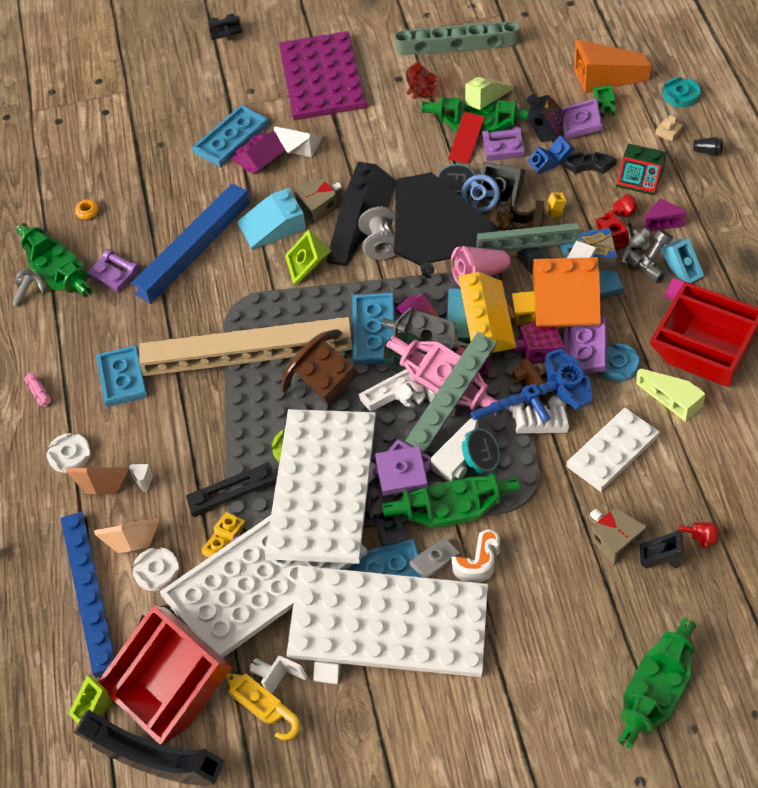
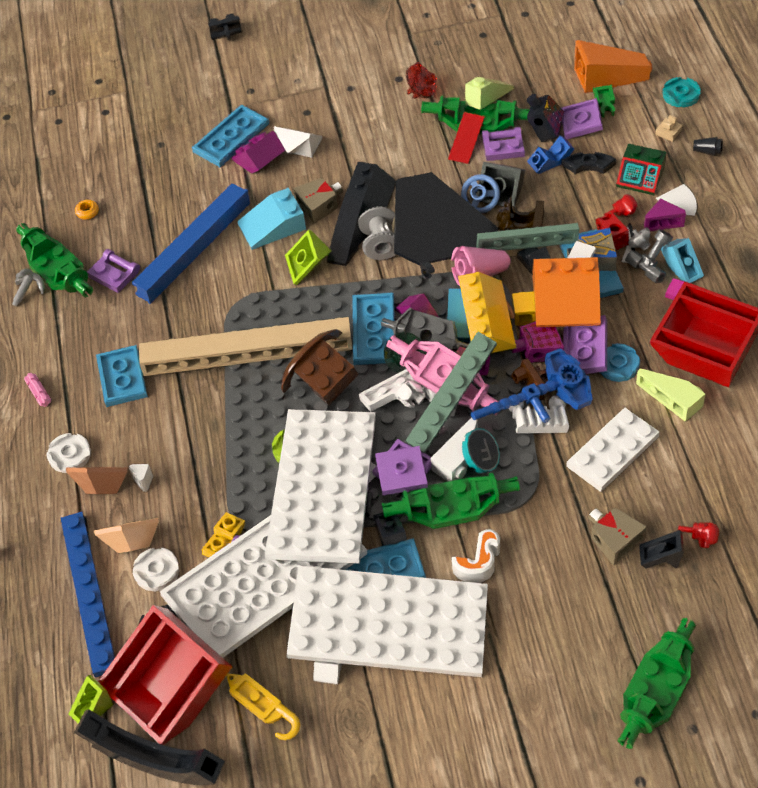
(200, 500): black container -> none
(274, 673): white bracket -> none
(321, 75): magenta plate -> none
(434, 558): light grey plate -> none
(456, 176): black tile -> none
(457, 38): sand green beam -> none
(556, 204): yellow piece -> none
(682, 198): none -> white sticker

